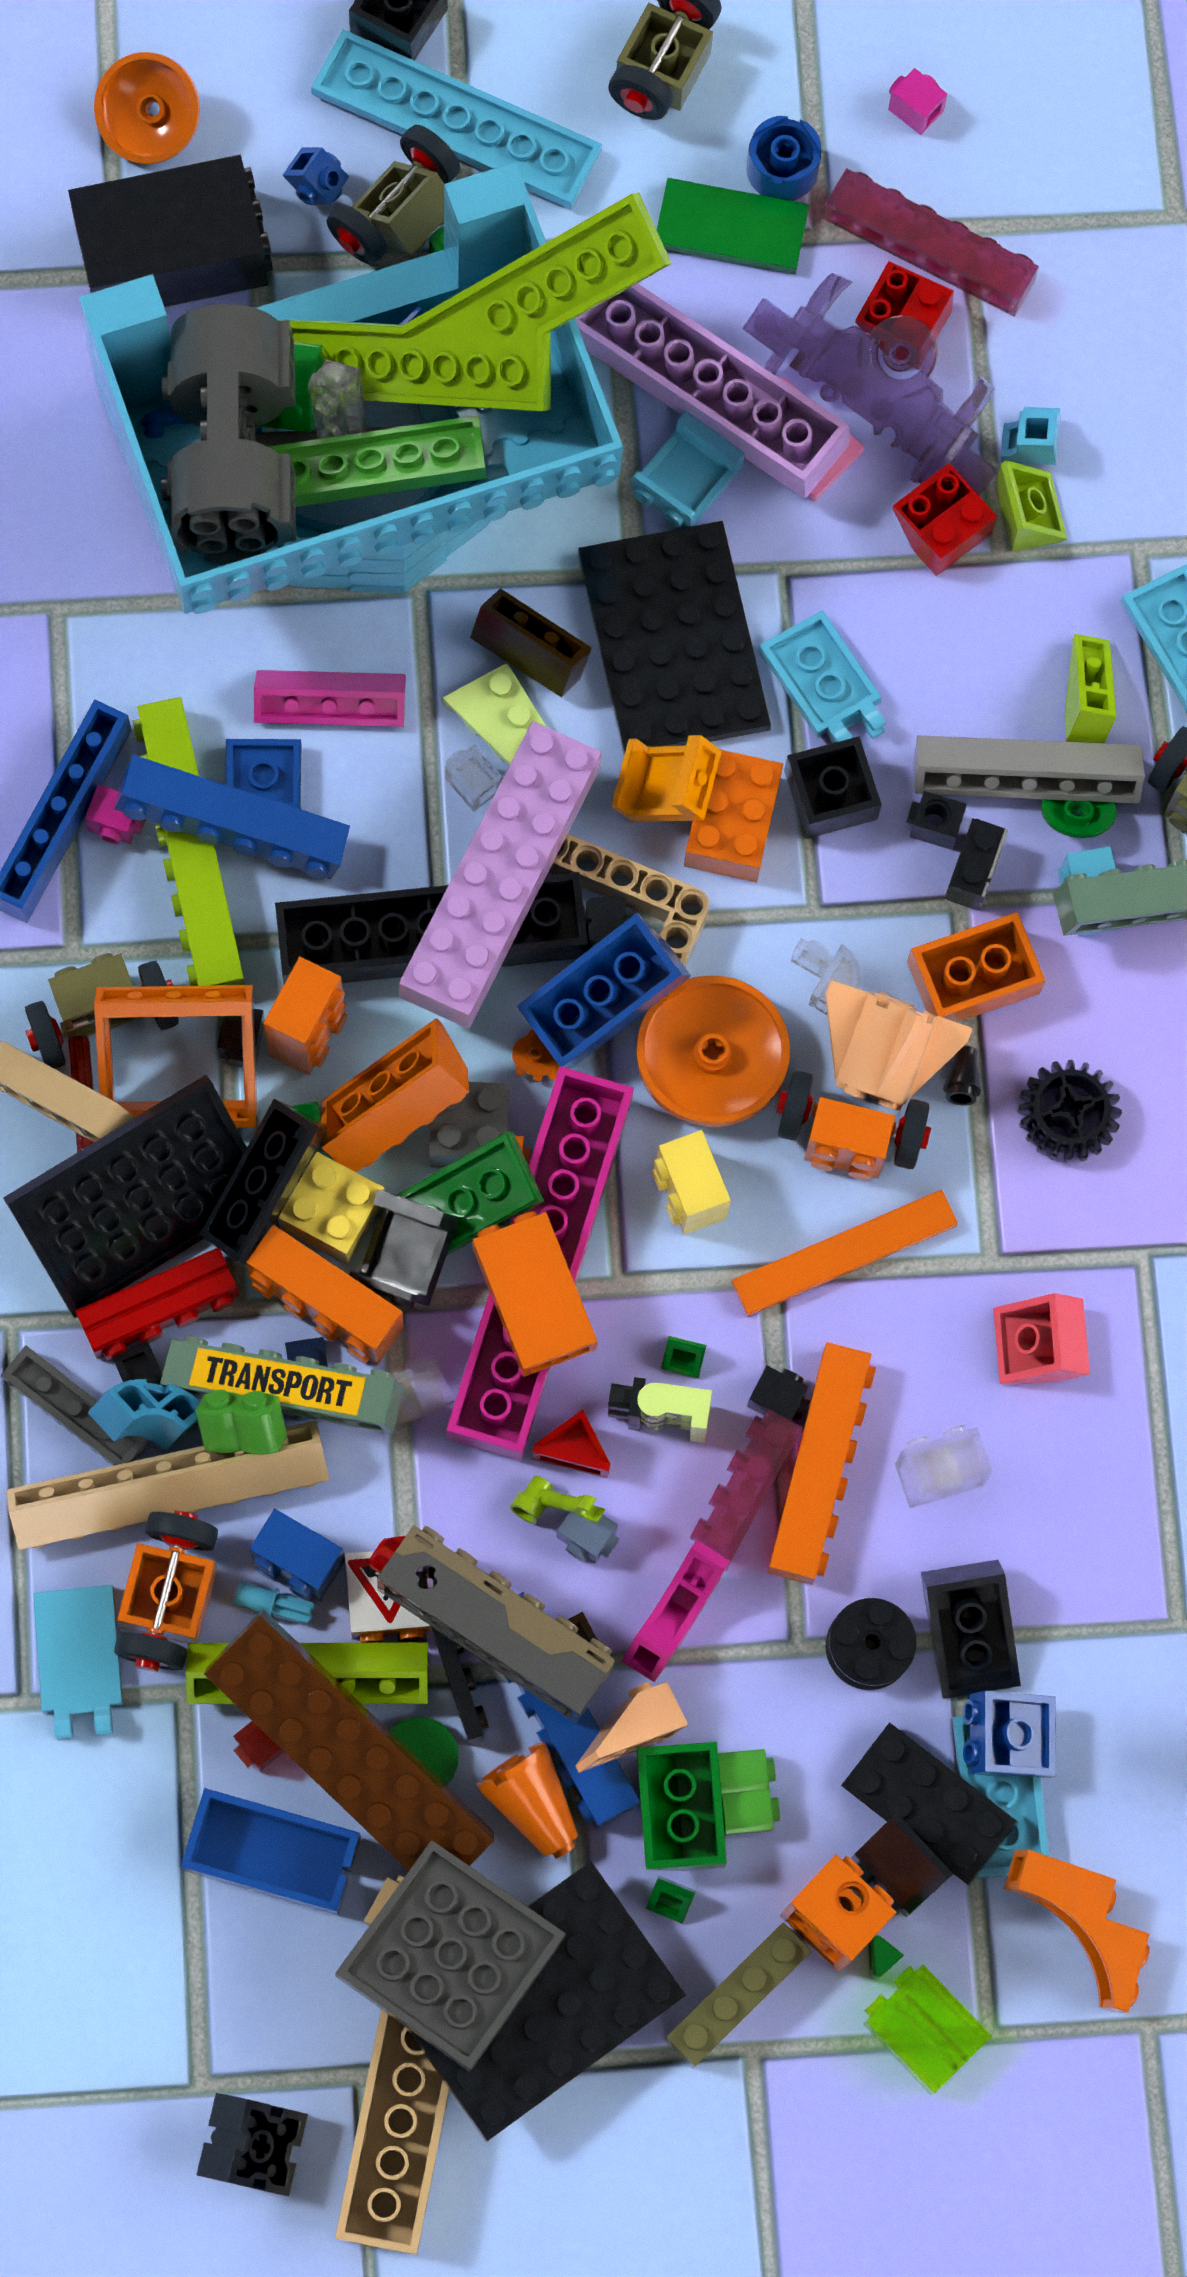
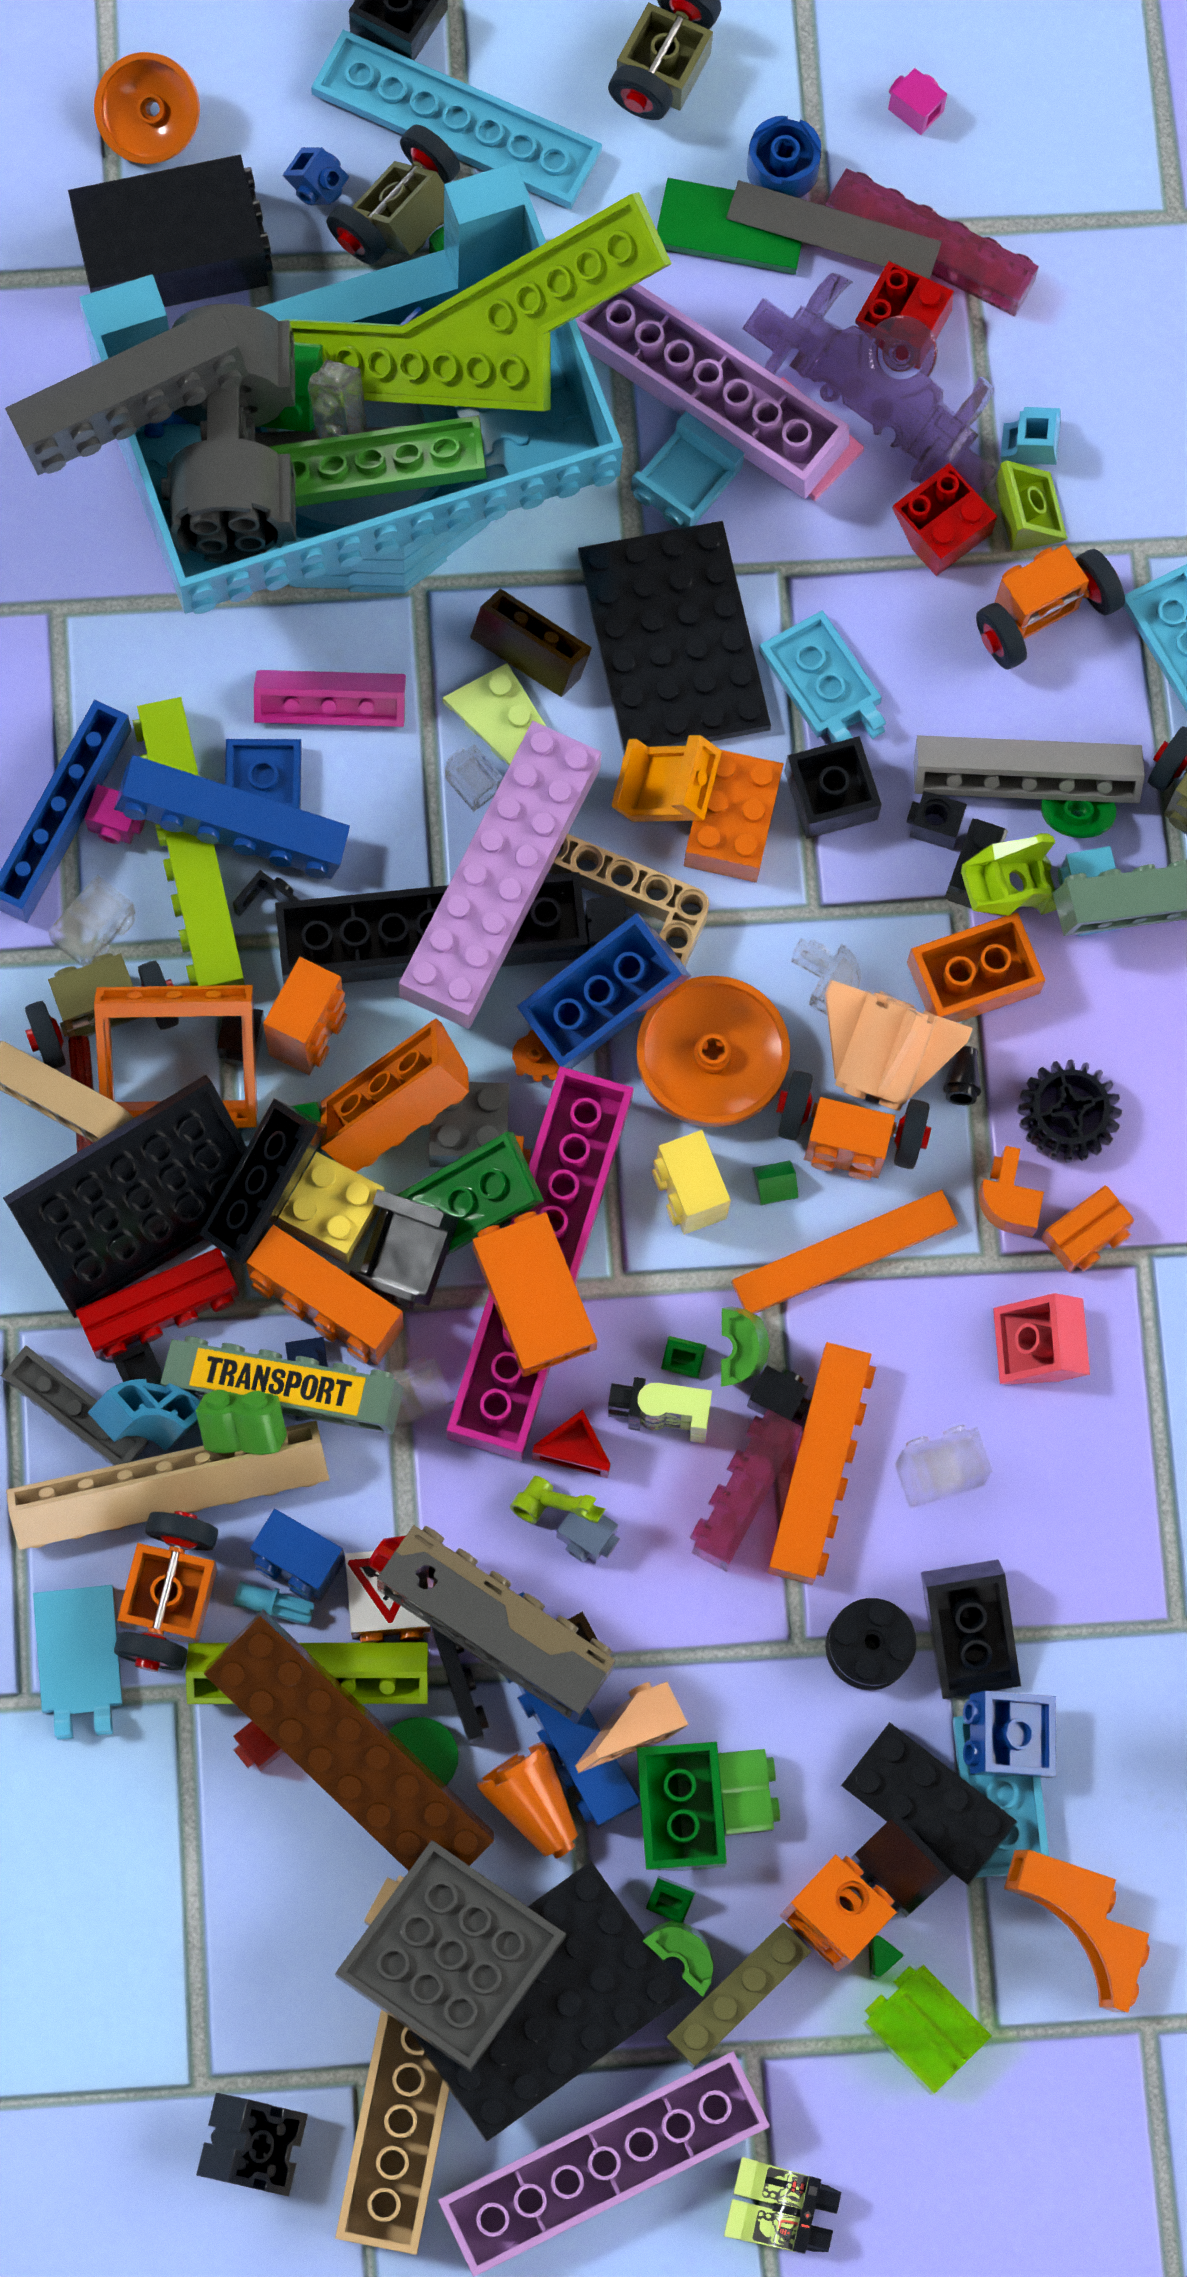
(93, 922): none -> clear brick
(128, 391): none -> dark grey brick
(270, 1851): blue piece -> none
(277, 888): none -> black bracket
(603, 2163): none -> lavender brick
(676, 1611): dark pink arch -> none
(688, 1945): none -> bright green cylinder
(749, 1345): none -> bright green cylinder
(776, 1182): none -> green slope
(792, 2208): none -> hips
(832, 229): none -> dark grey sticker
(989, 872): none -> lime piece
(1007, 1205): none -> orange brick
(1043, 594): none -> brick
(1089, 1229): none -> orange brick
(1090, 691): lime slope -> none

